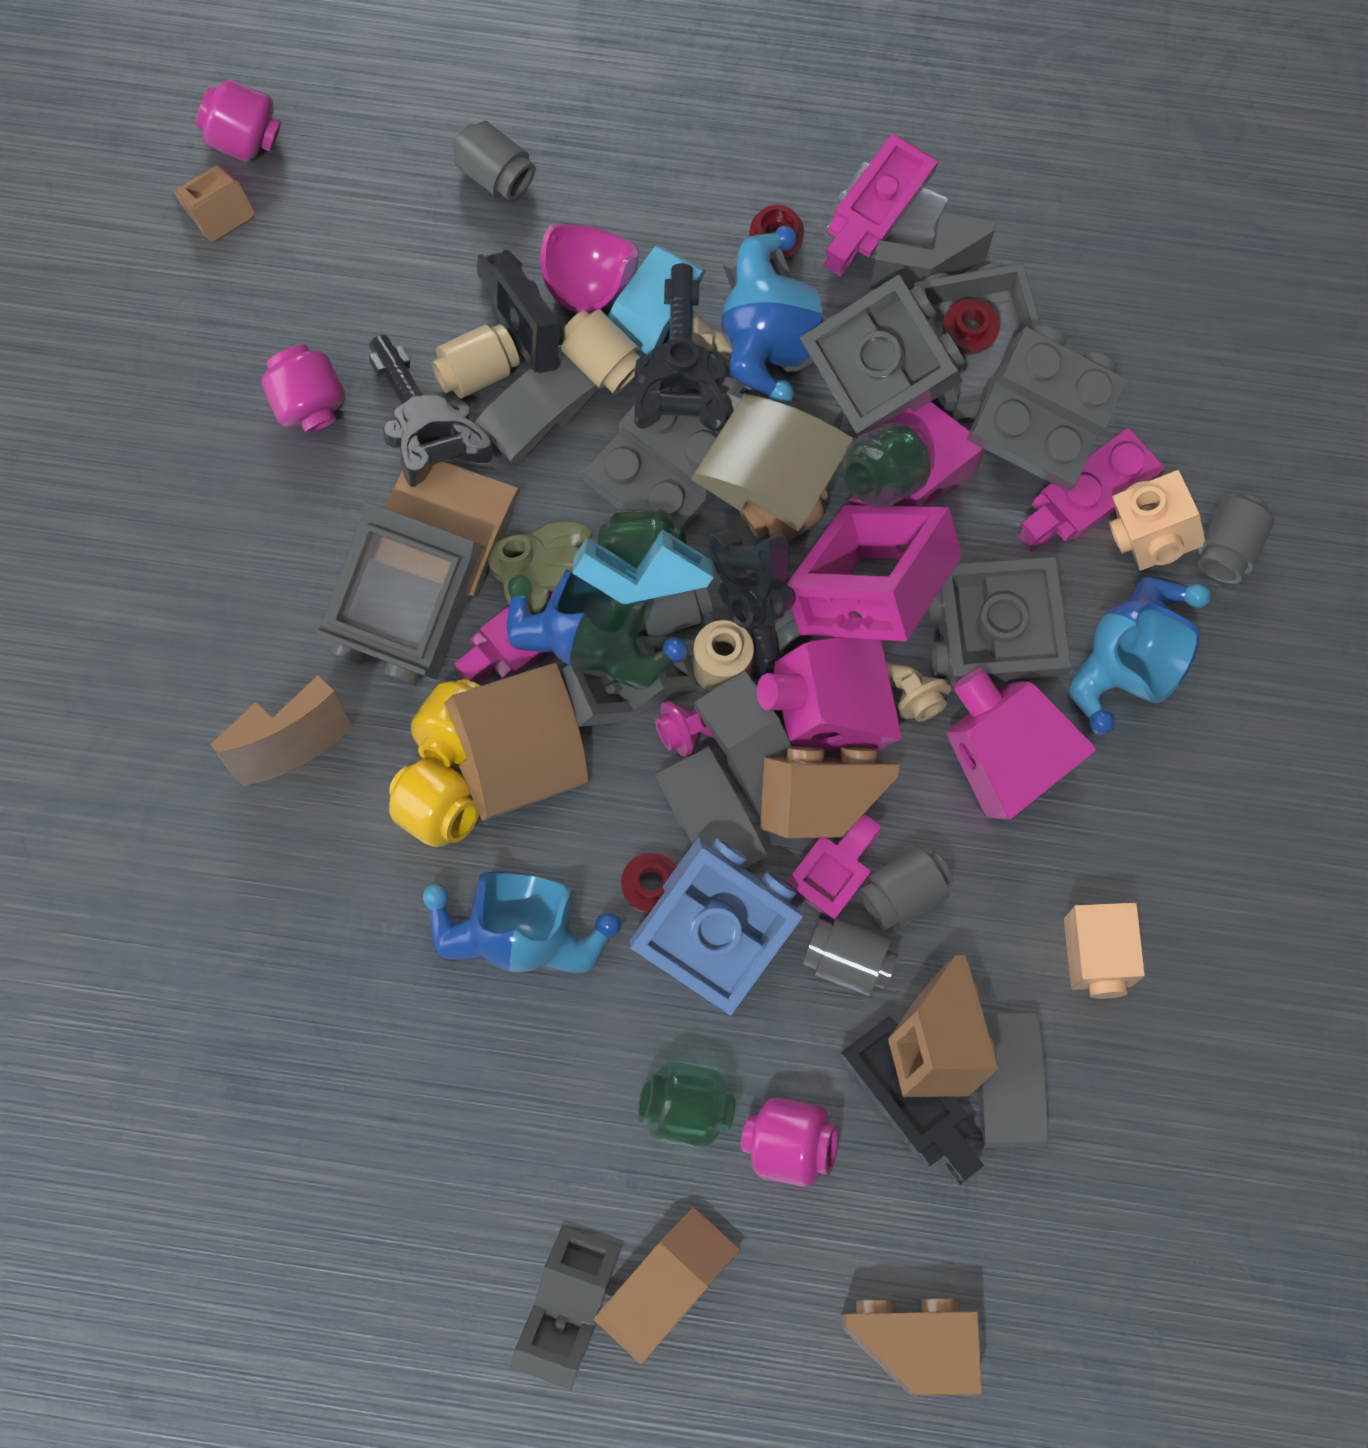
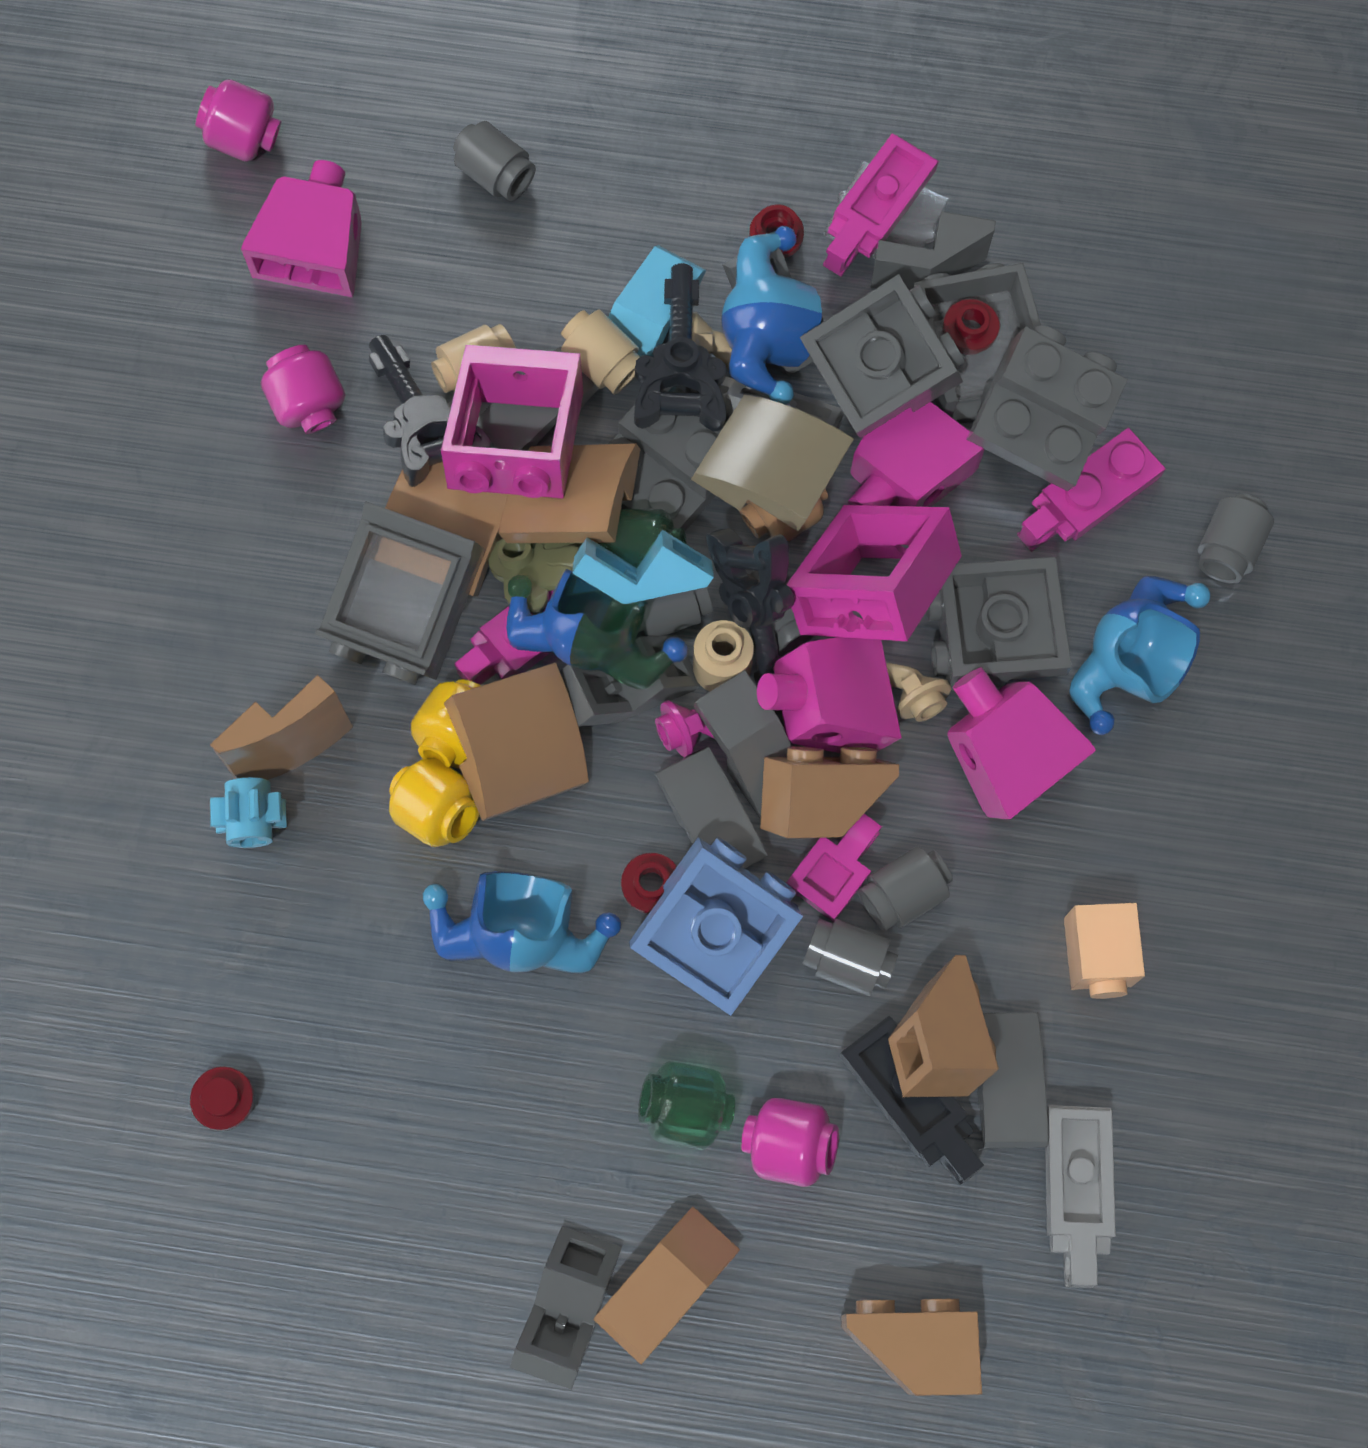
(215, 202): medium nougat slope -> none
(222, 1098): none -> dark red plate
(248, 812): none -> medium azure gear
(307, 233): none -> dark pink torso
(492, 377): none -> dark pink window
(522, 310): black hinge -> none
(586, 265): dark pink helmet -> none
(591, 504): none -> medium nougat slope
(886, 465): head -> none
(1080, 1189): none -> light grey hinge
(1157, 521): light nougat brick -> none

